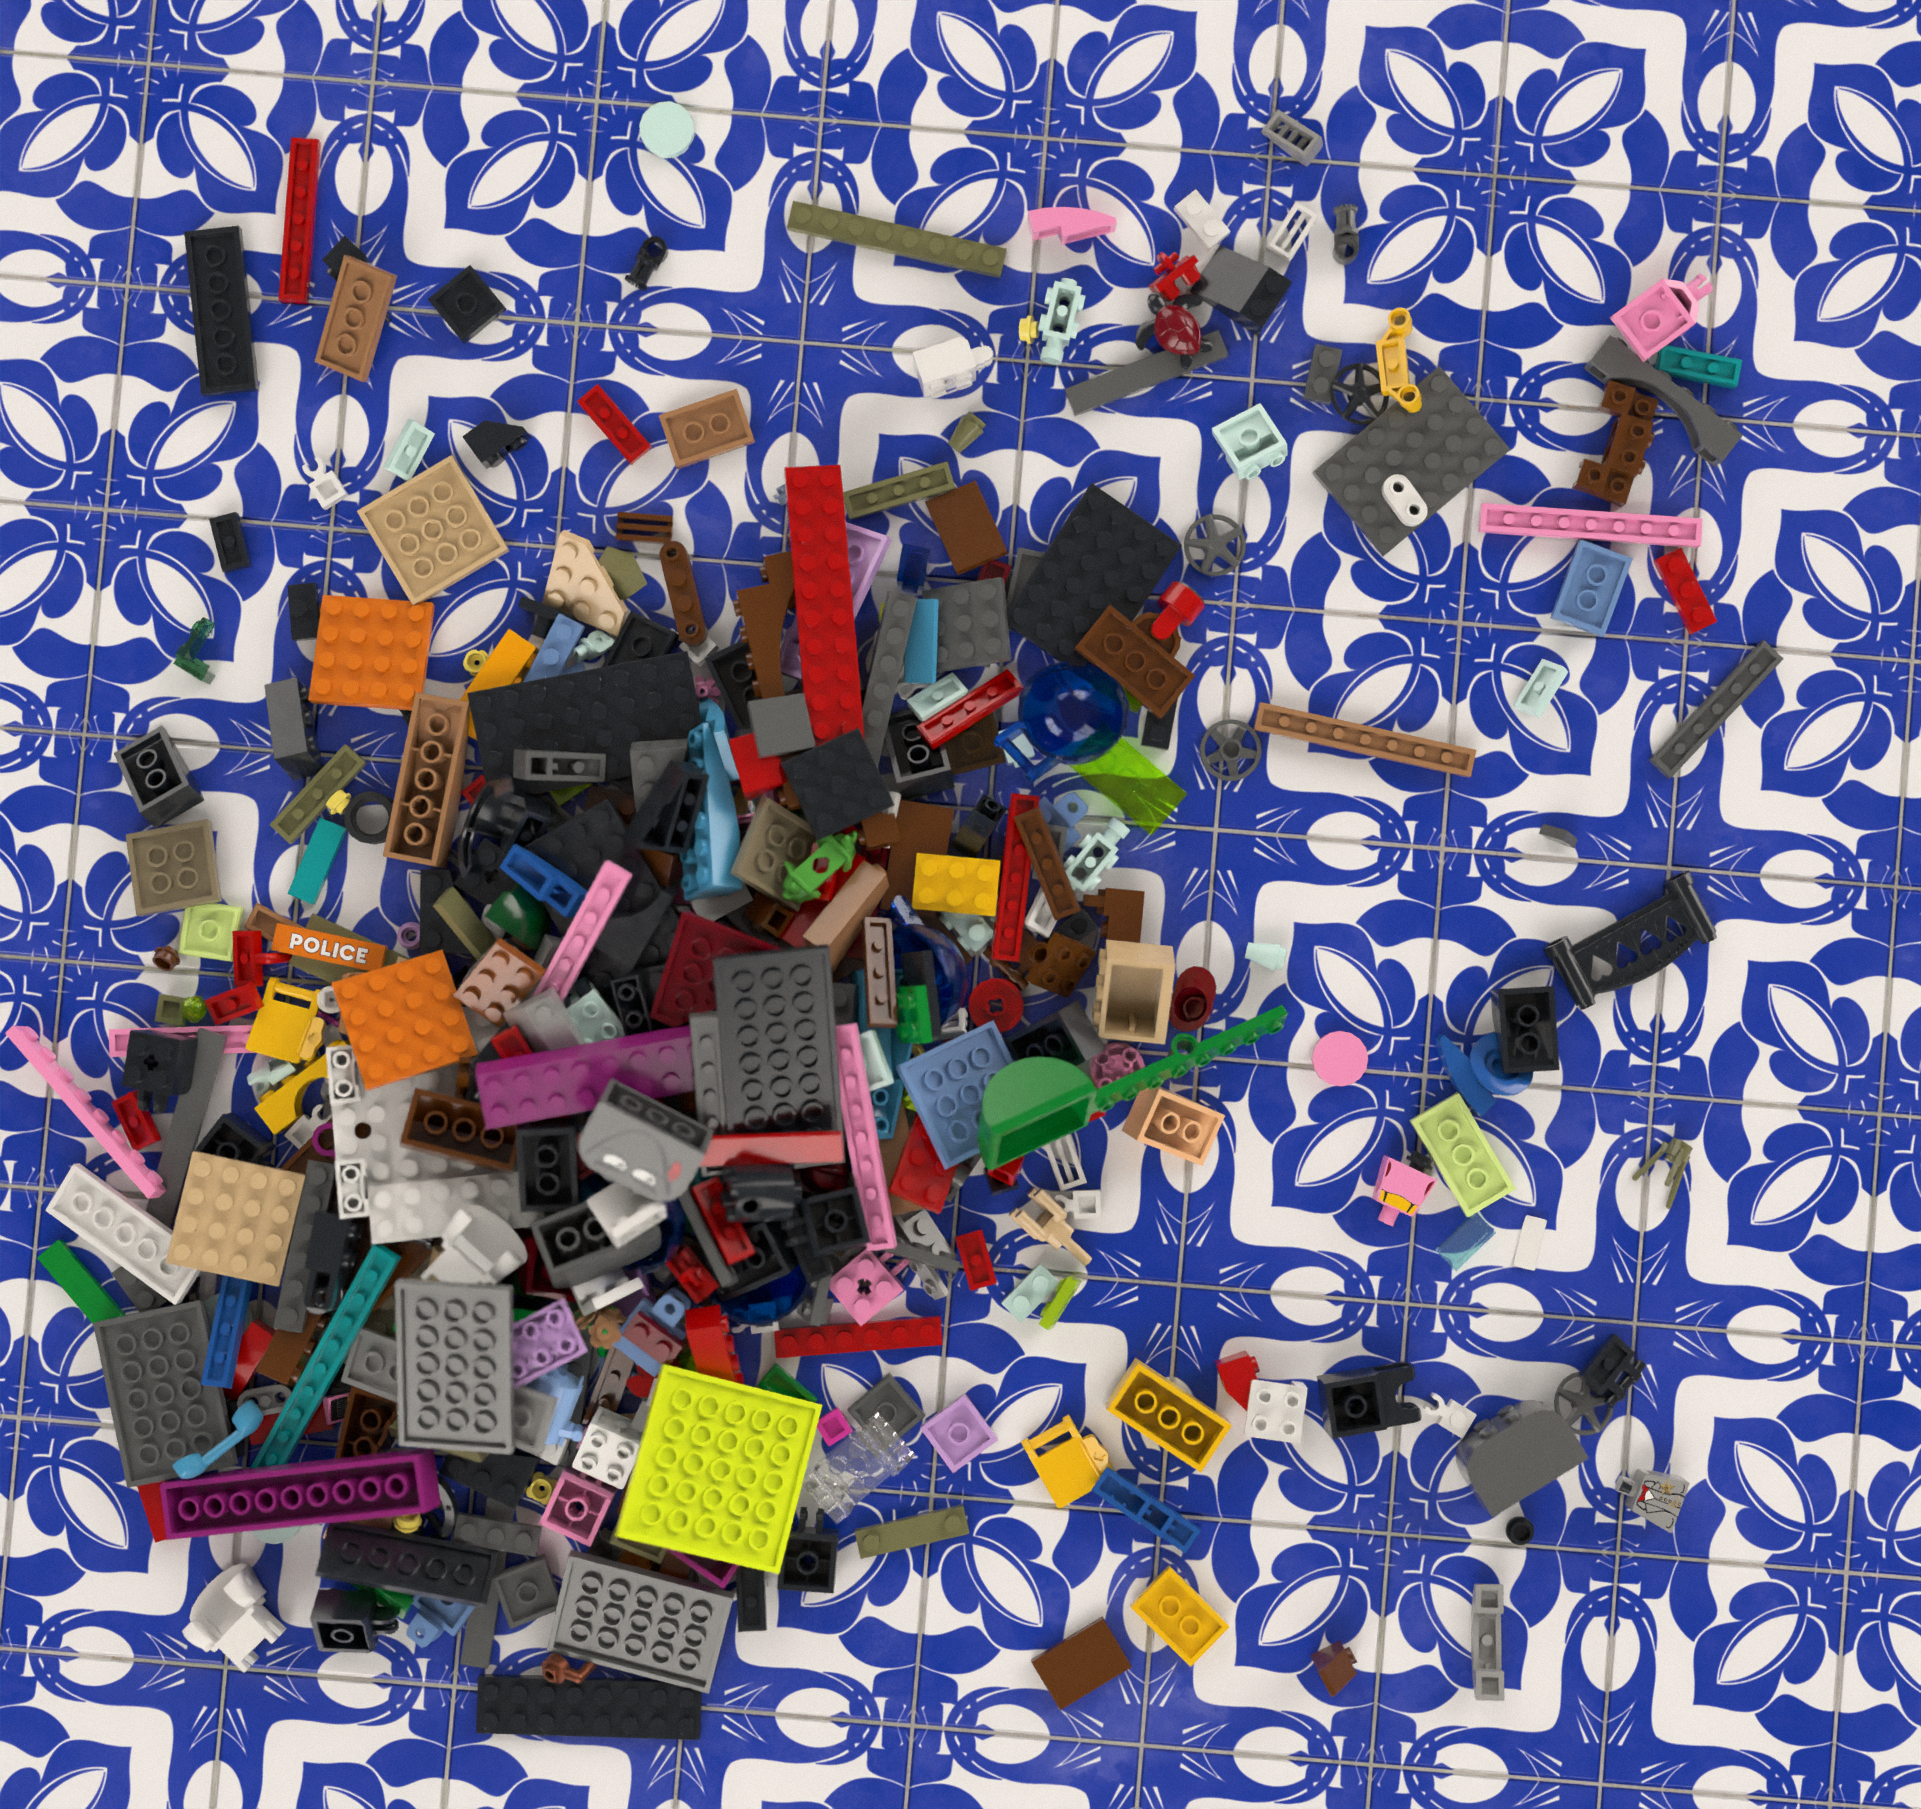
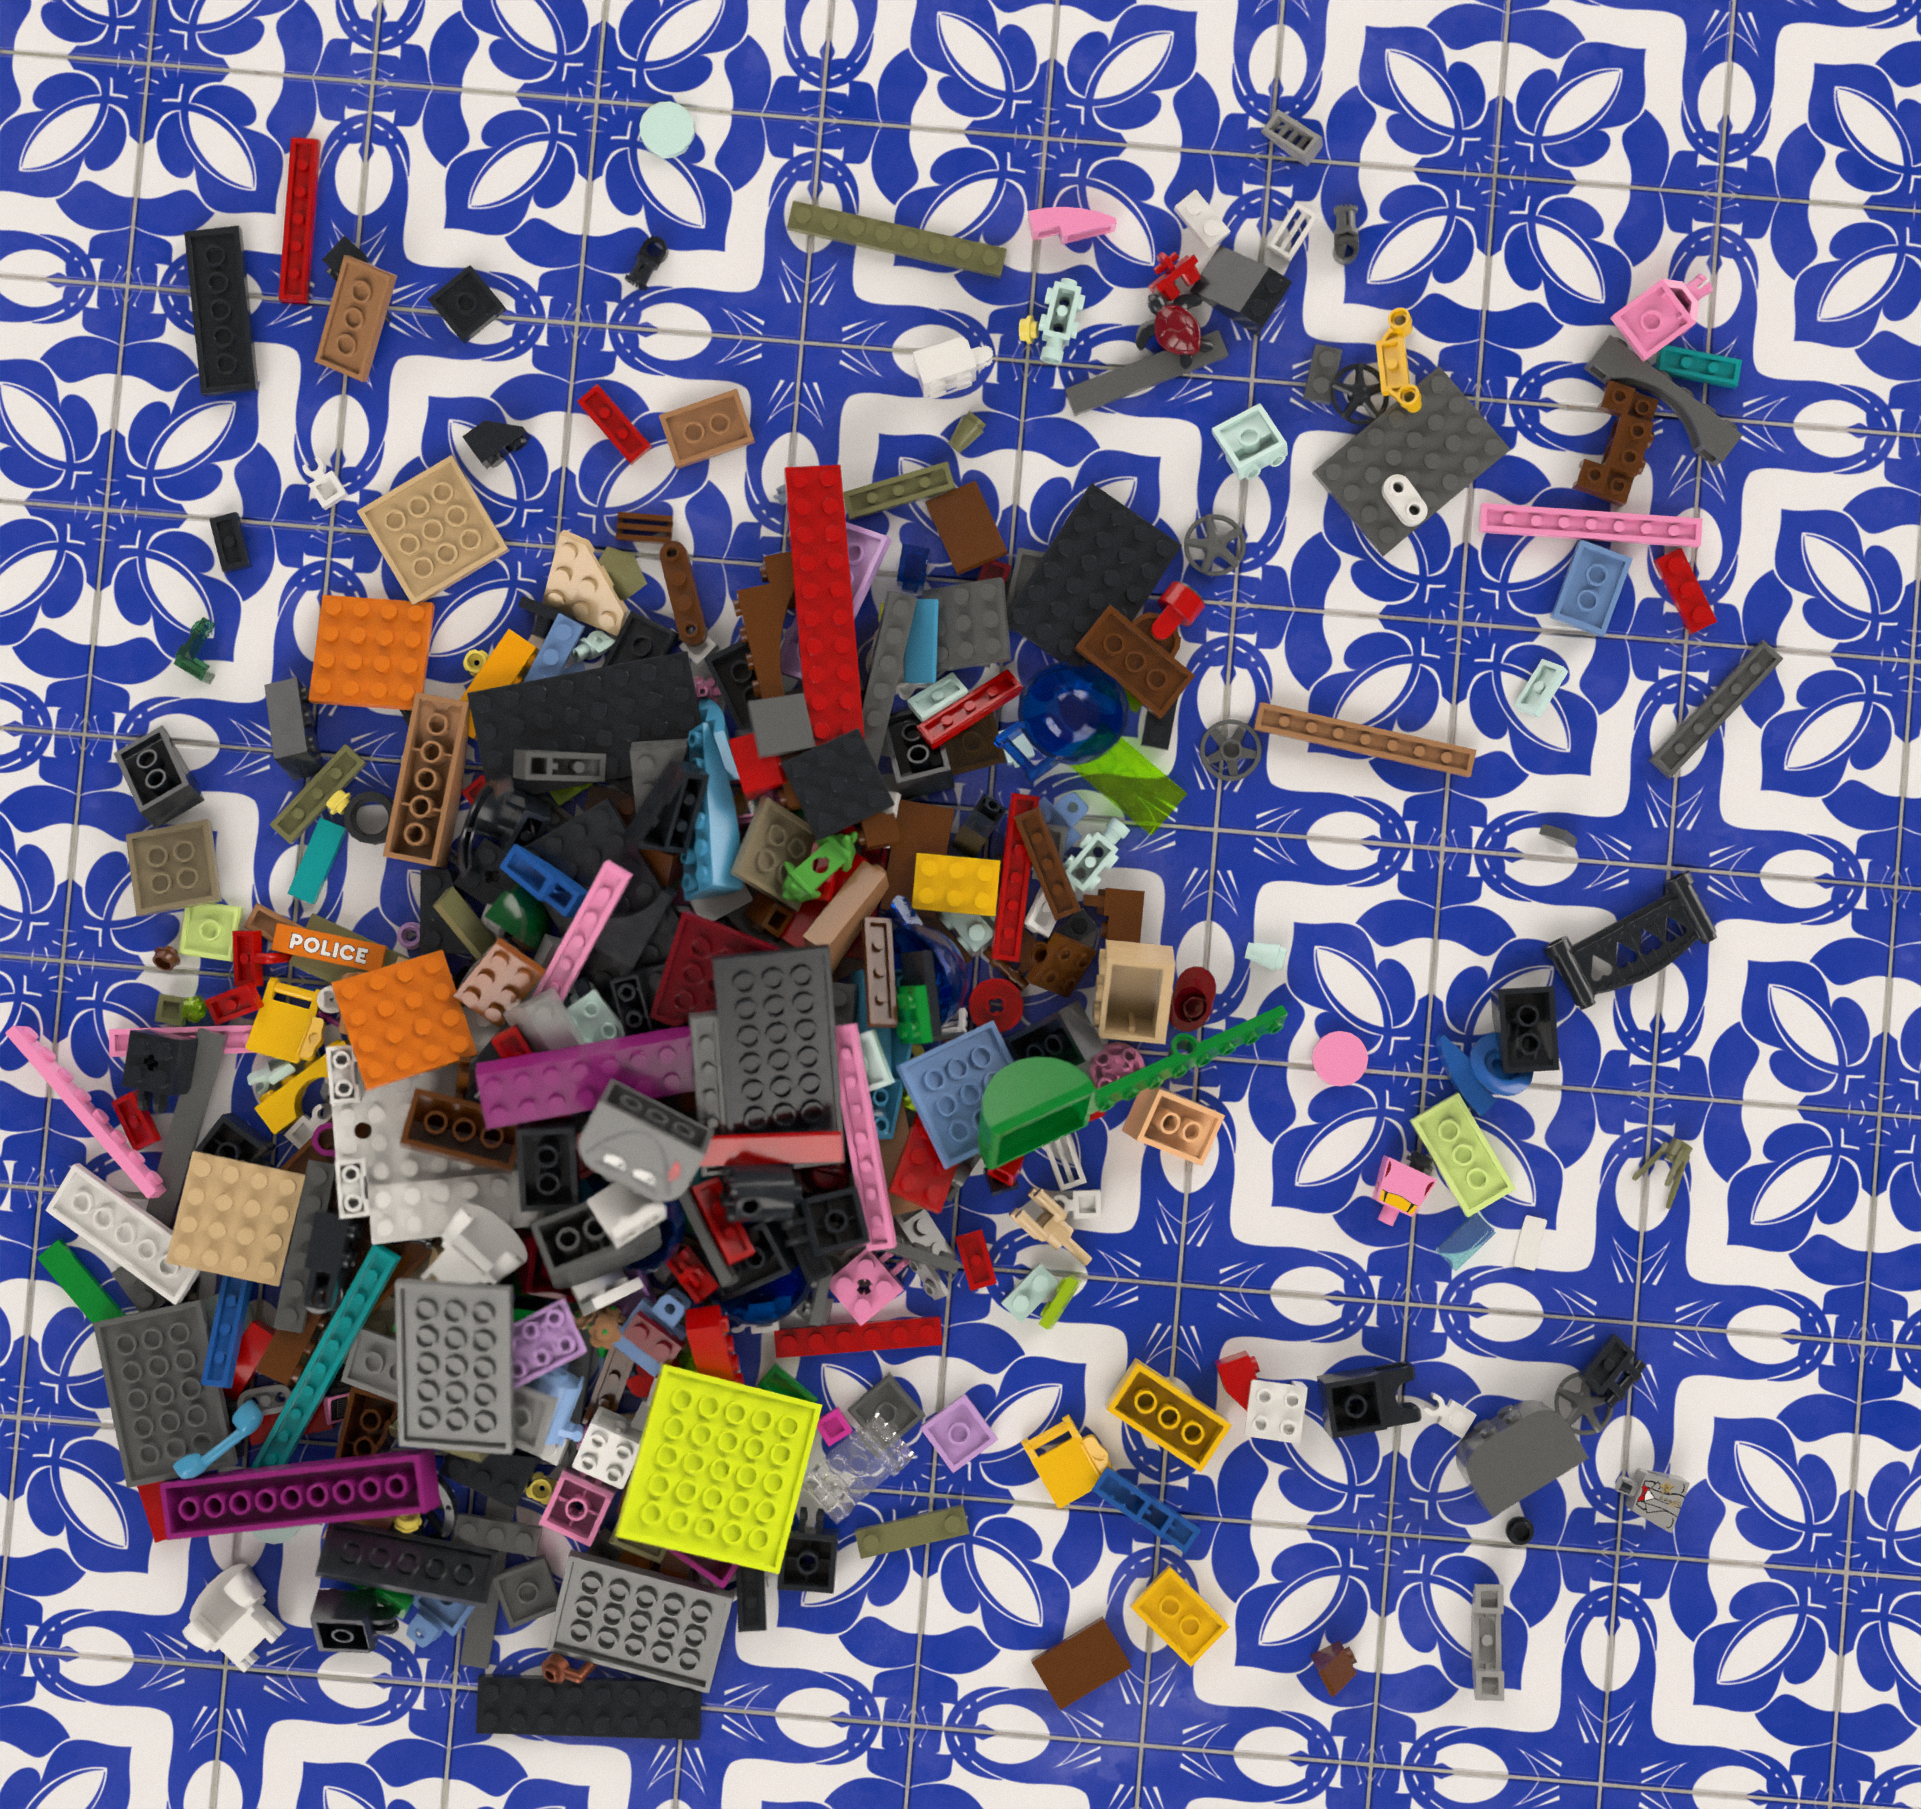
(304, 611): black tile -> none
(408, 450): light aqua plate -> none

